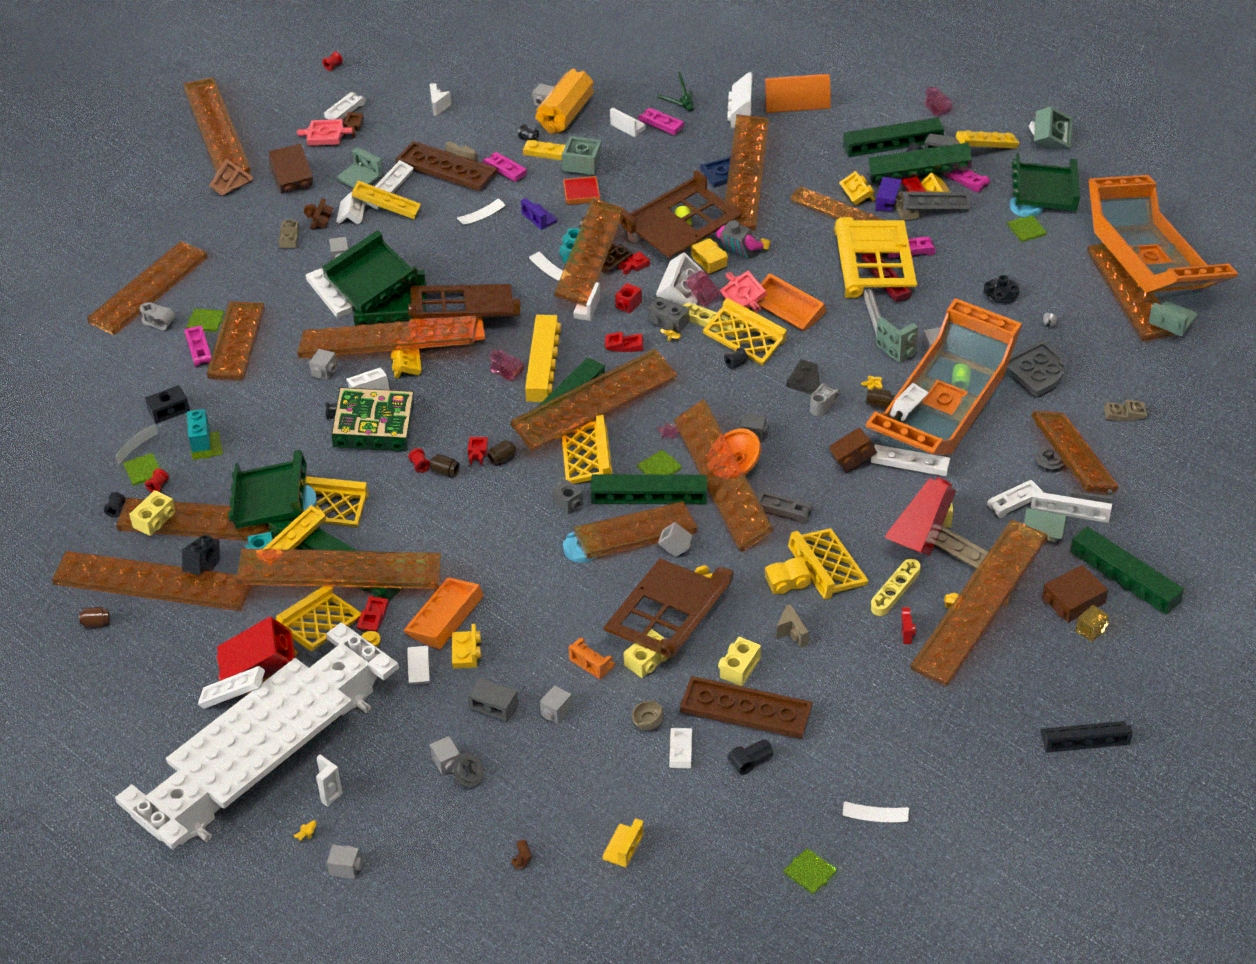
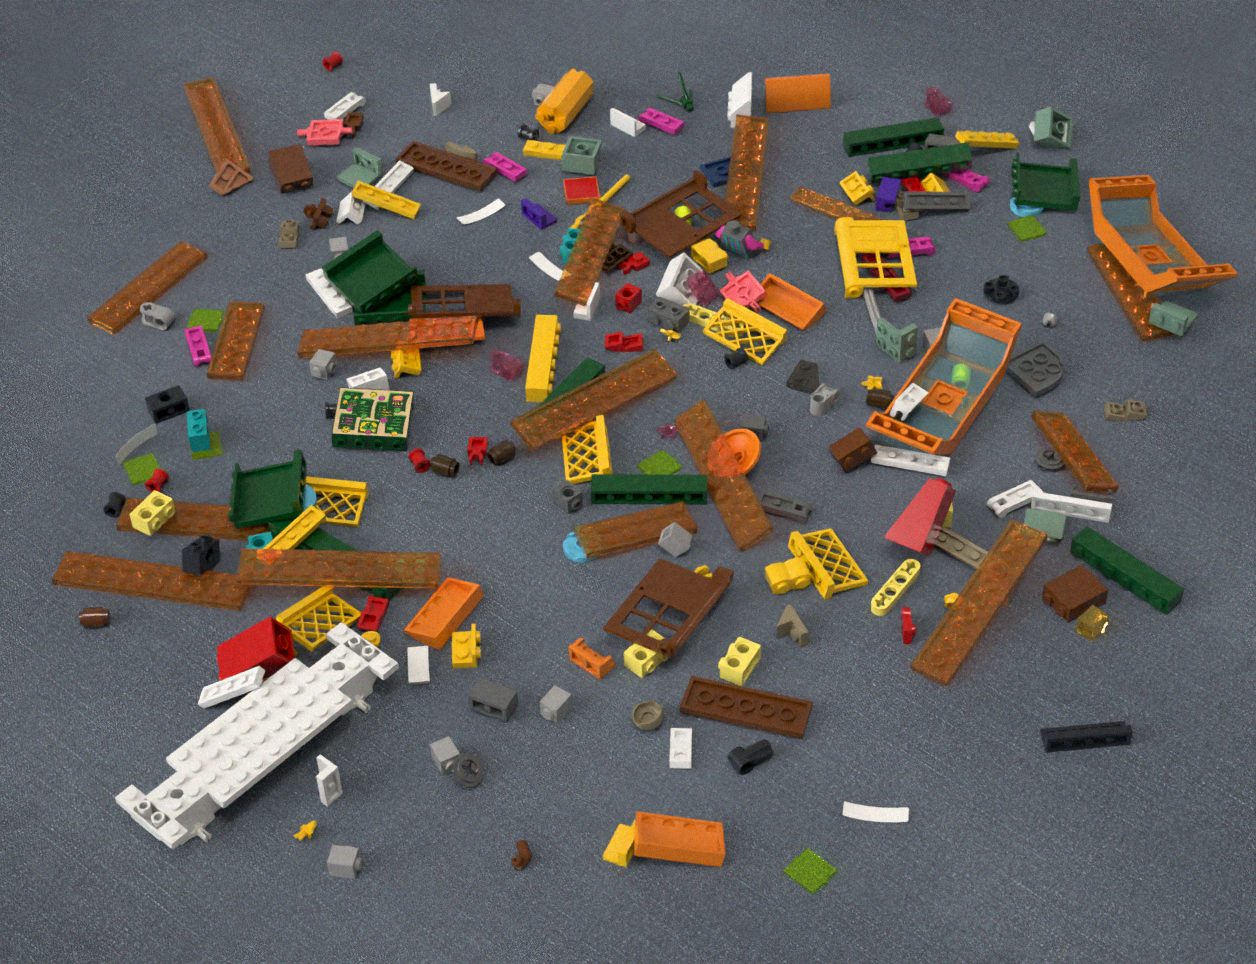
(606, 197): none -> yellow bar
(679, 839): none -> orange slope

